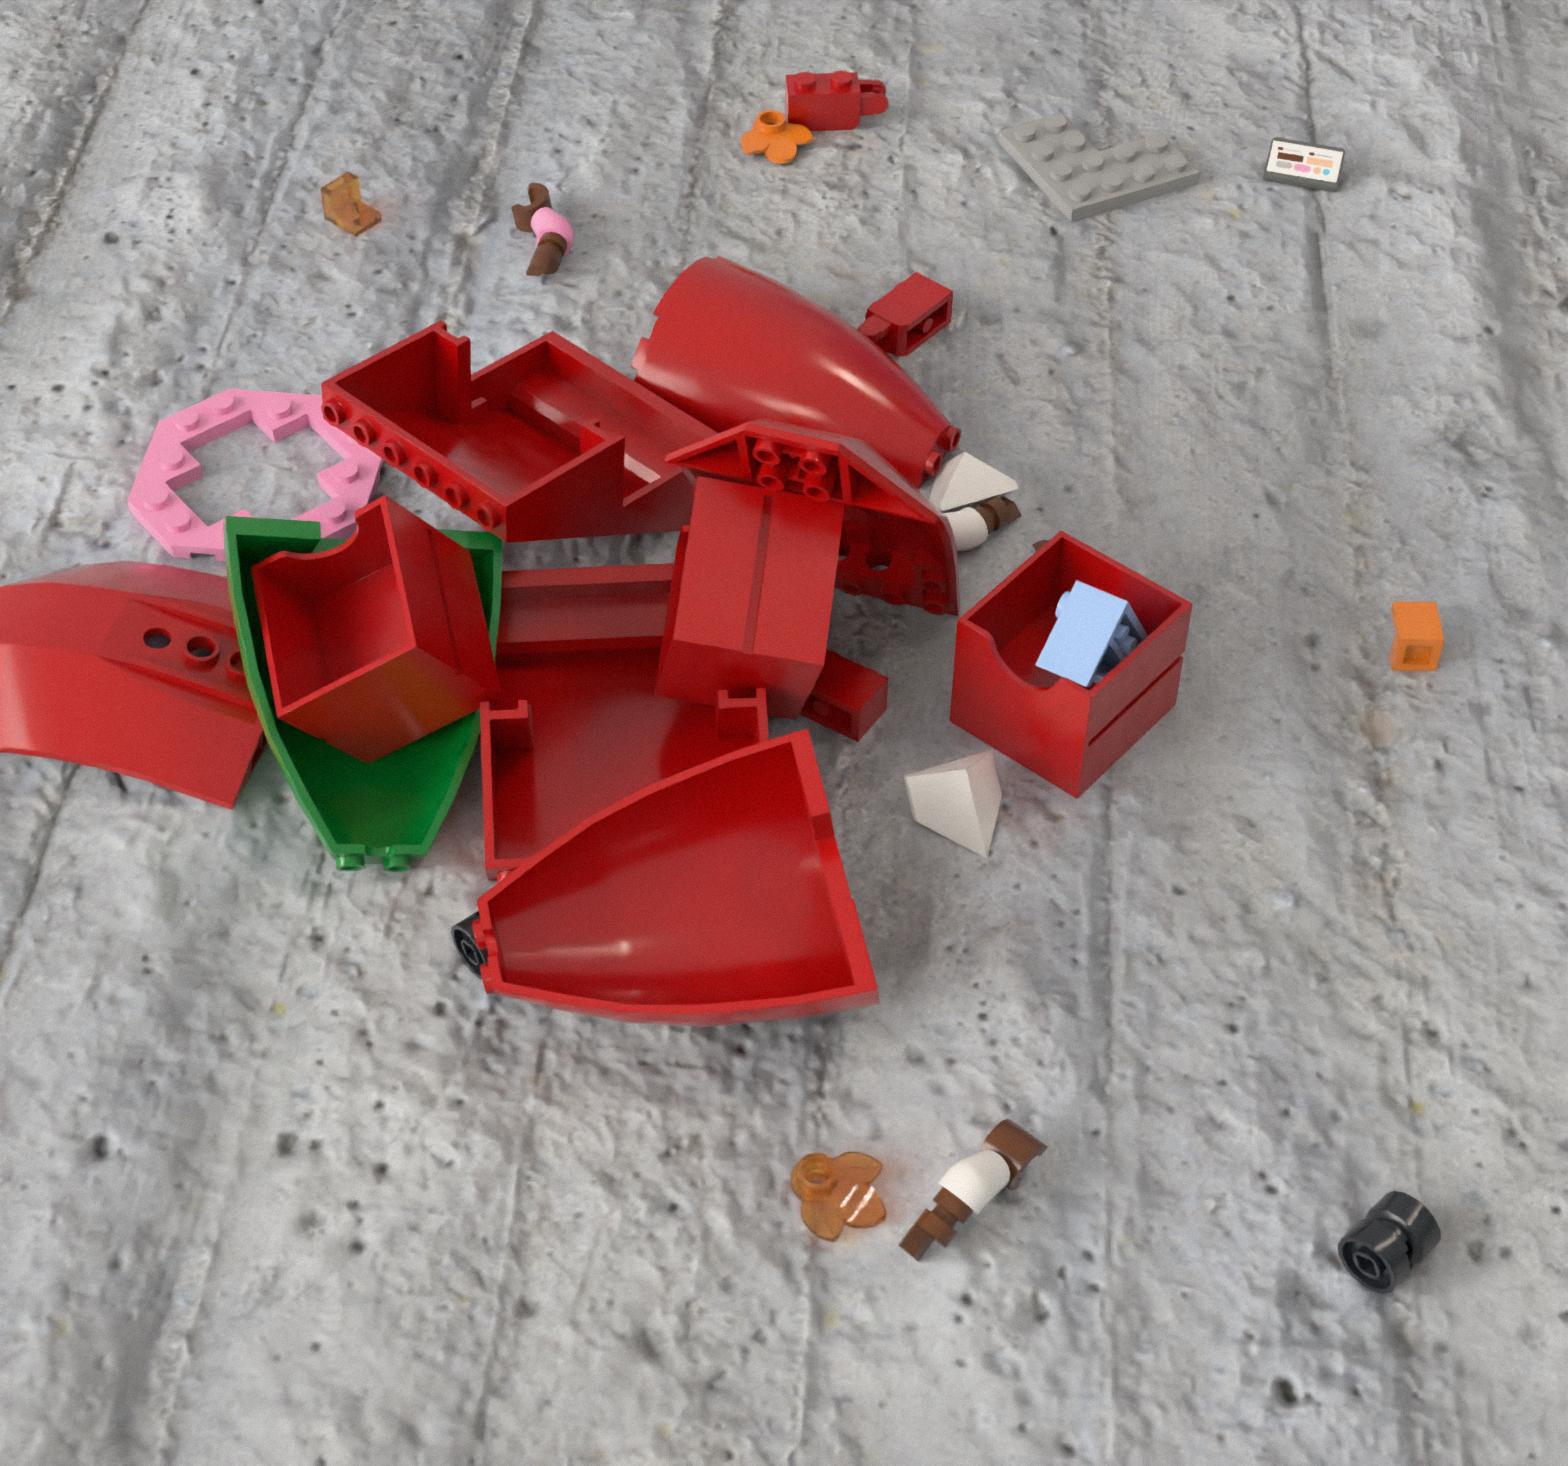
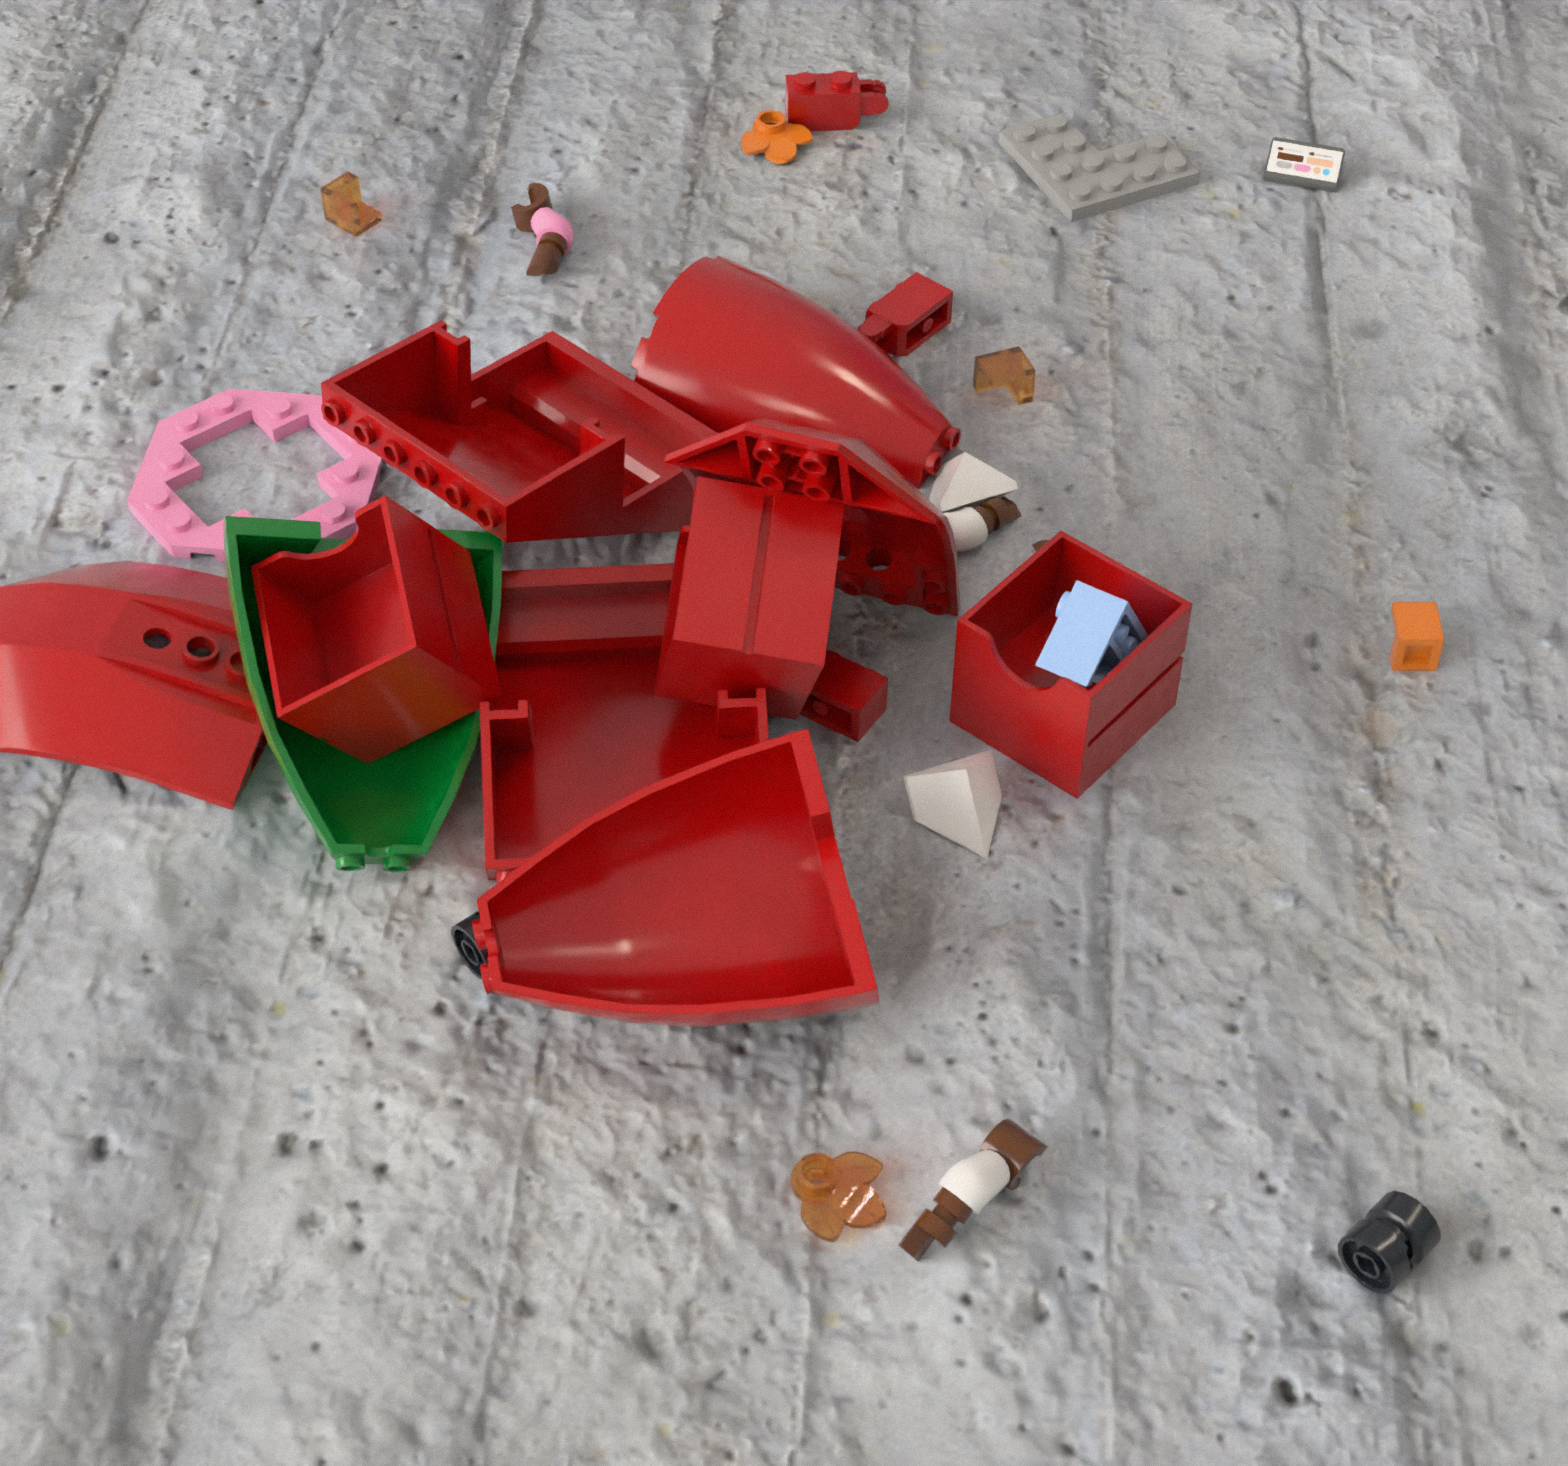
(1006, 369): none -> clear orange panel

